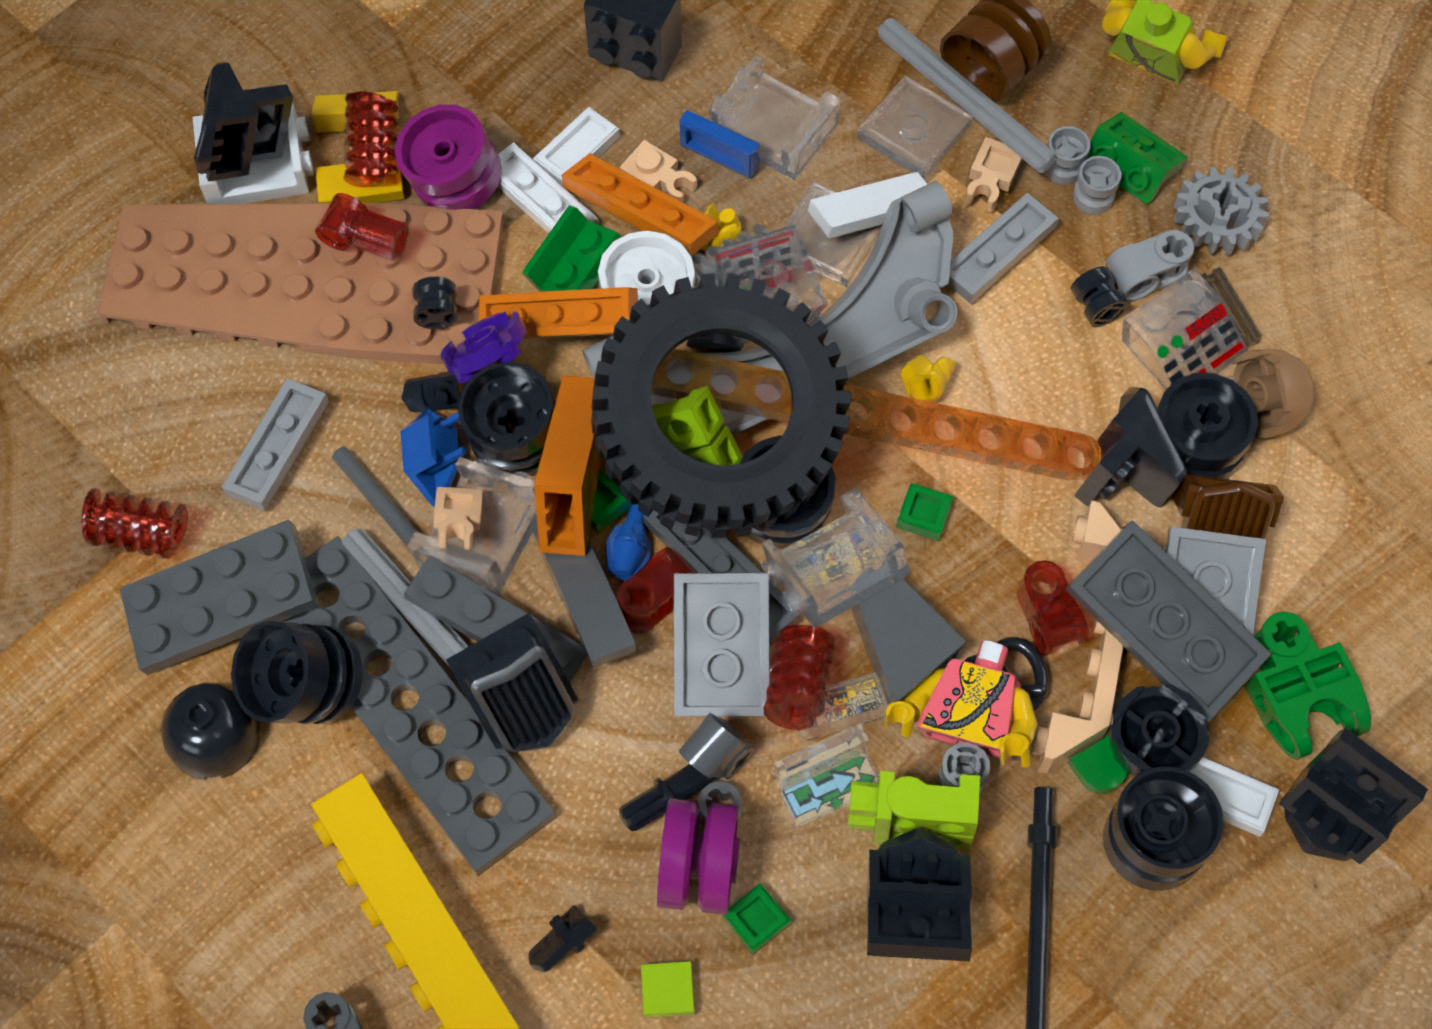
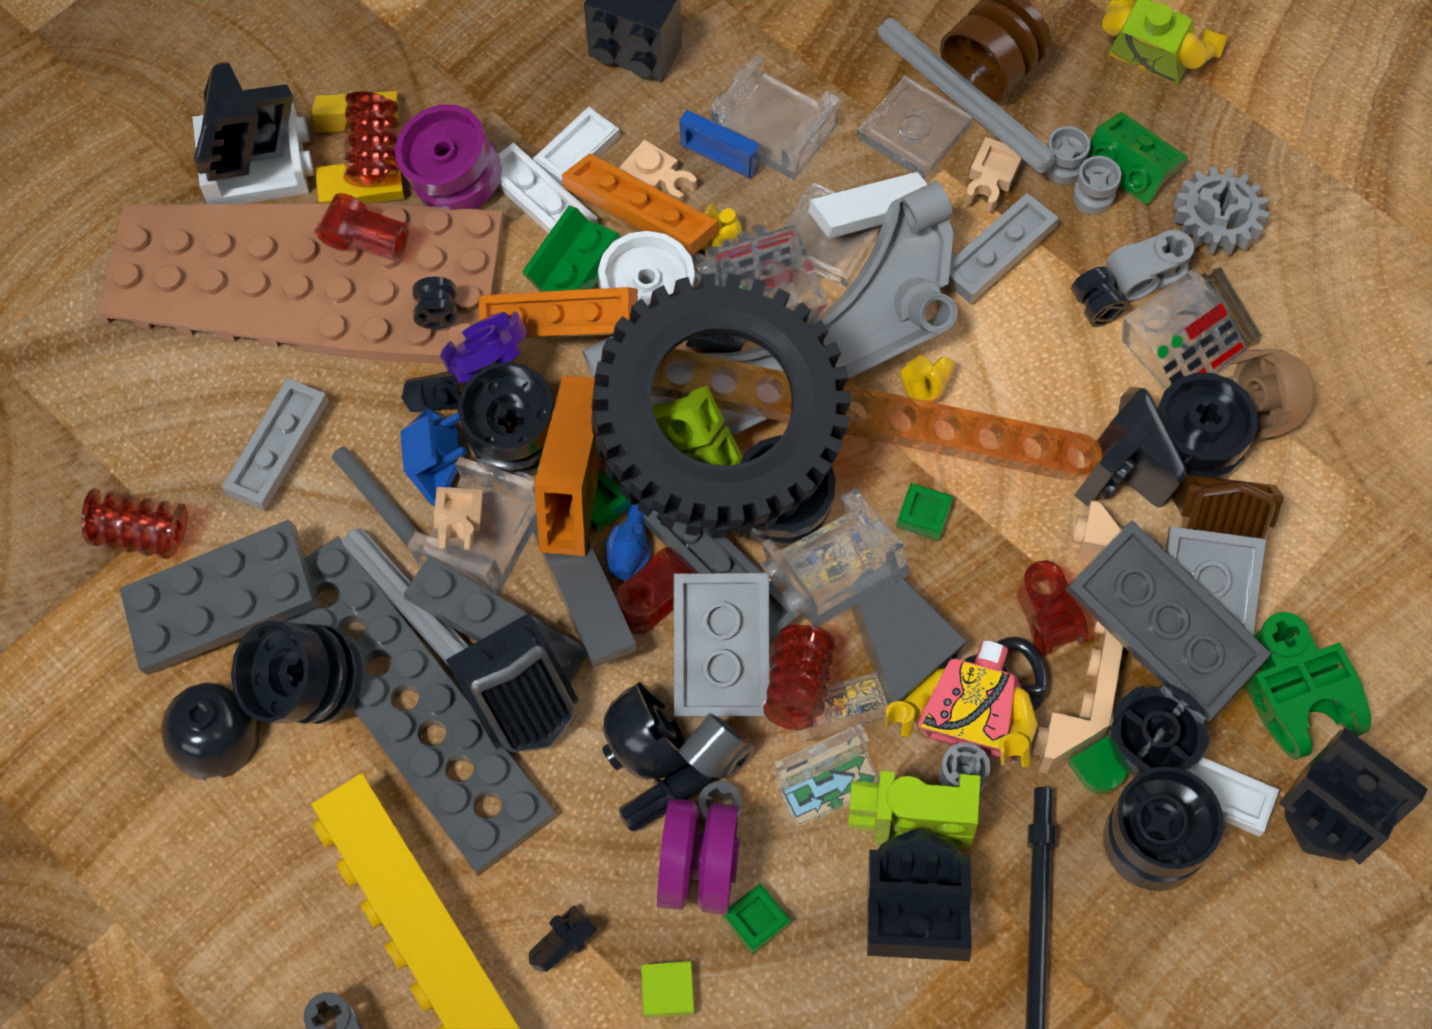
(642, 735): none -> black cylinder

